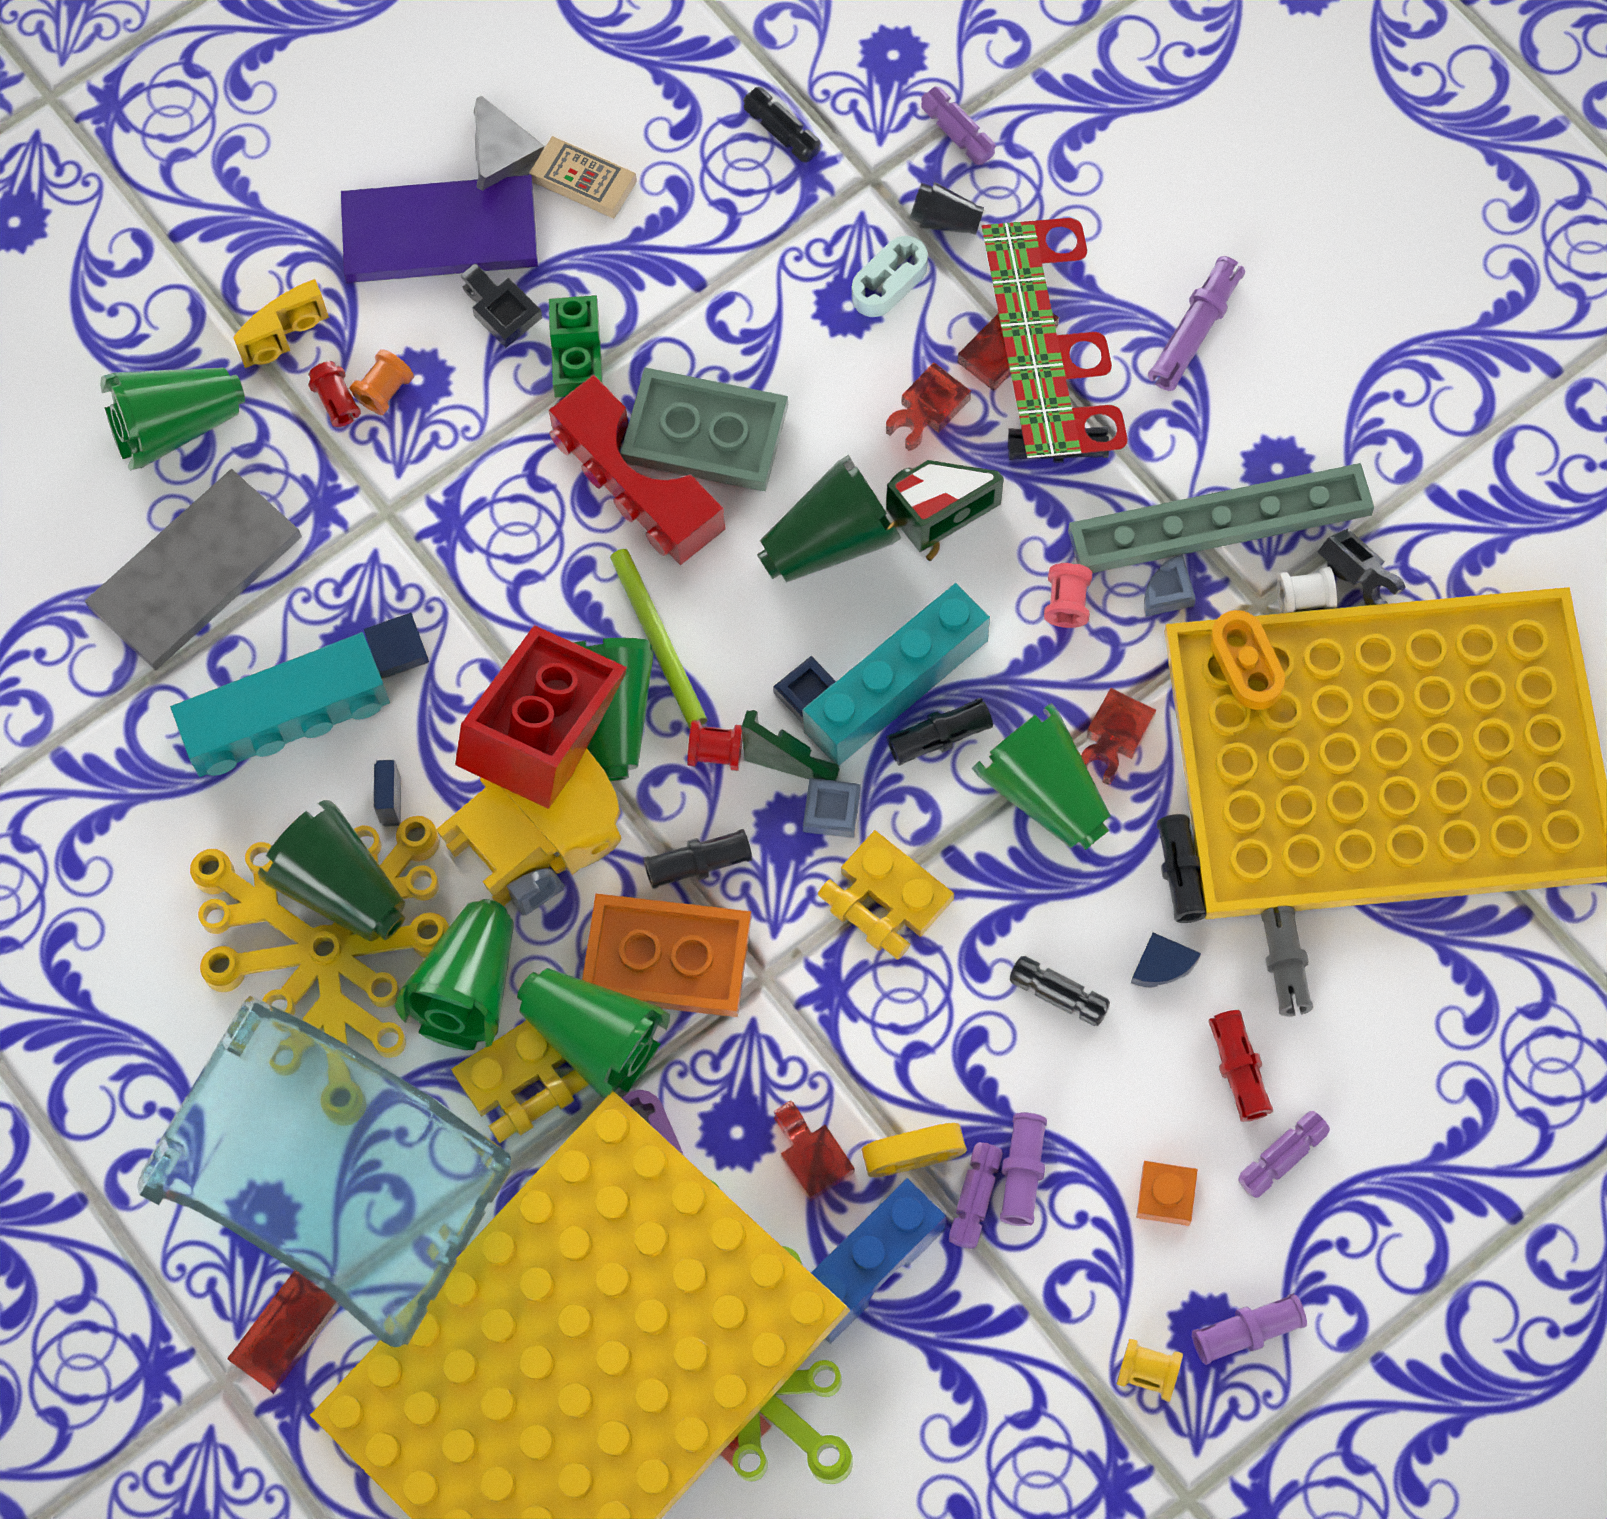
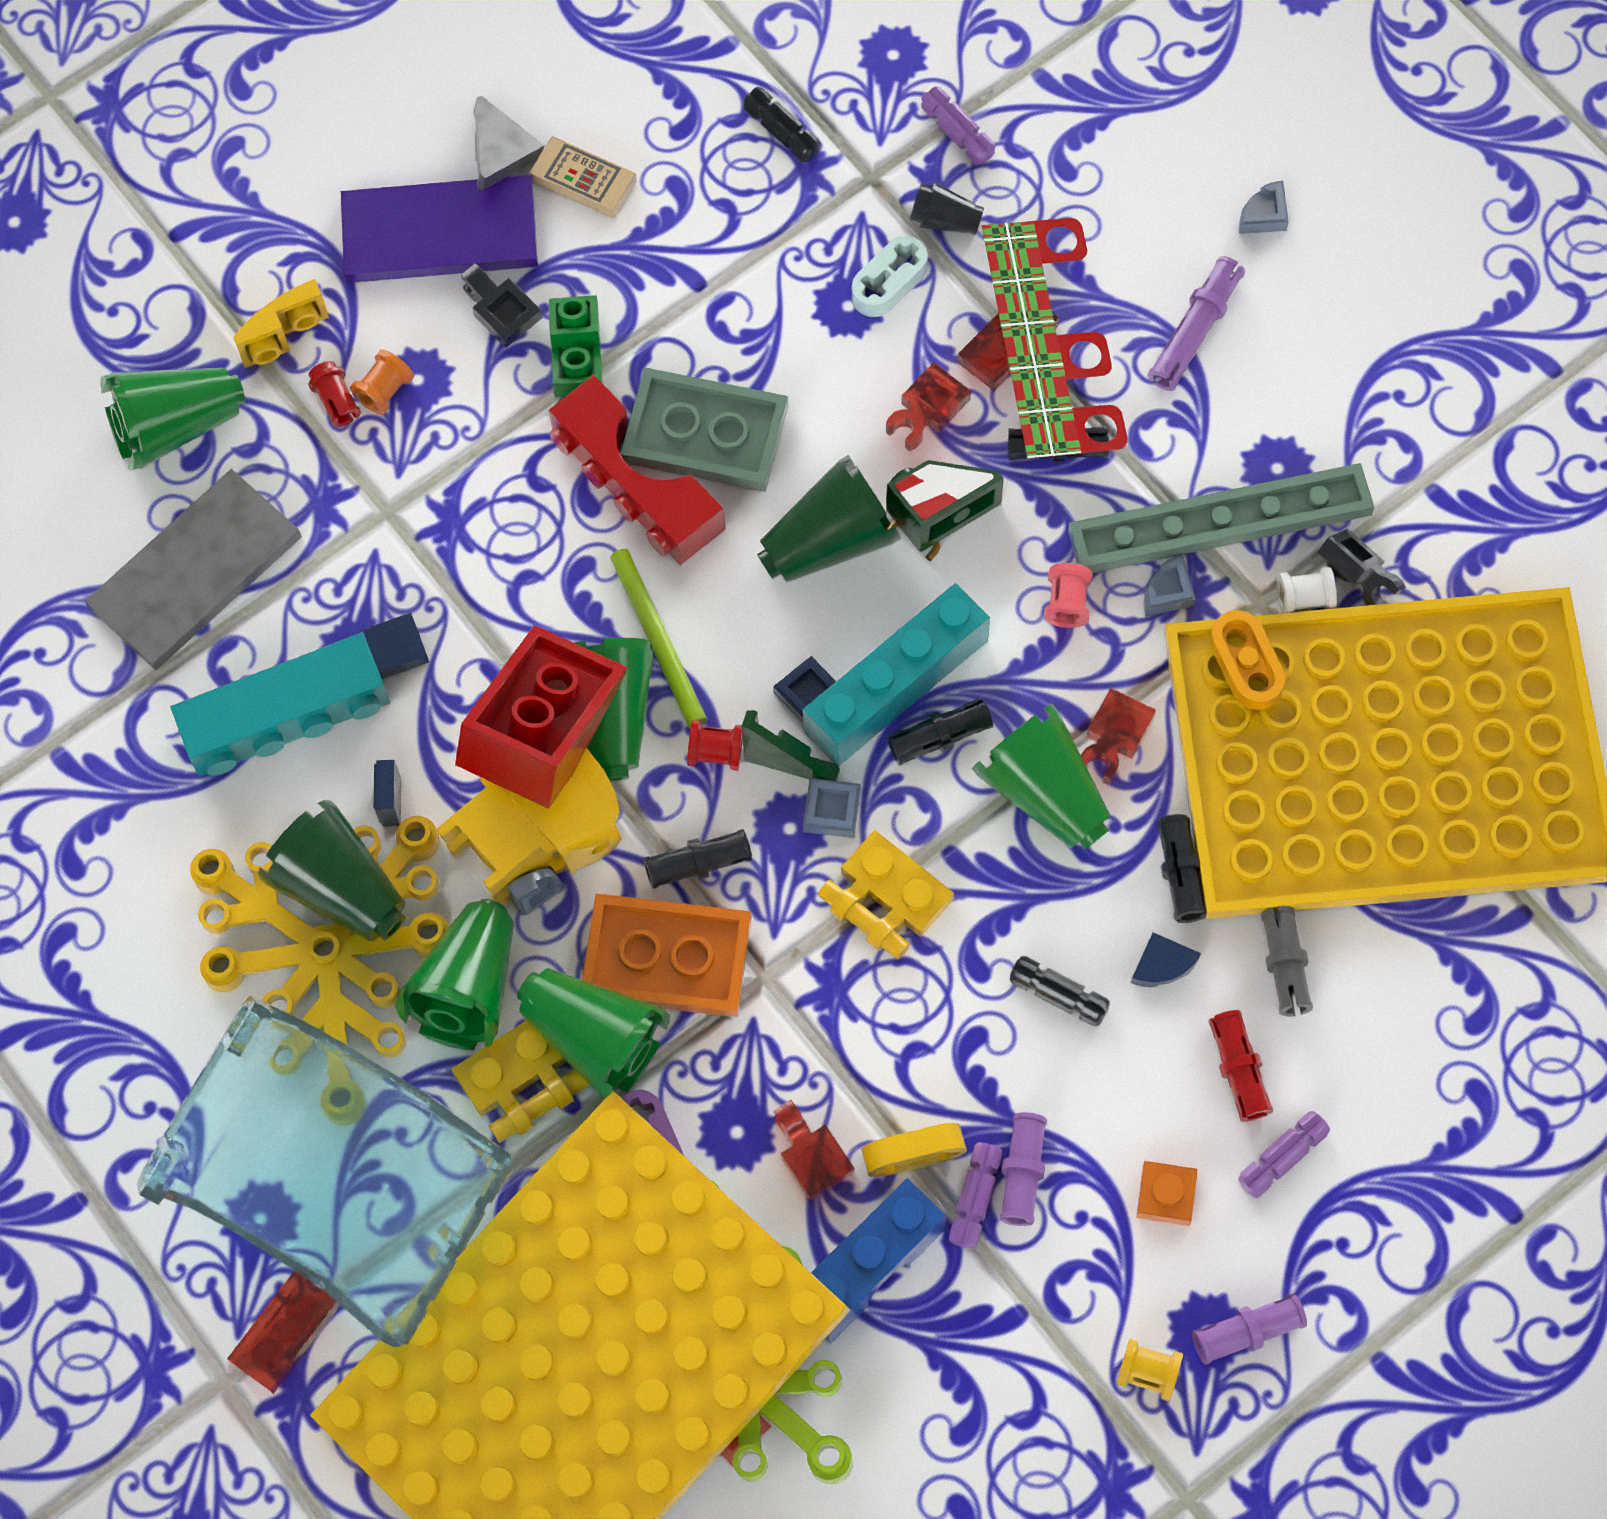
(1265, 210): none -> sand blue tile

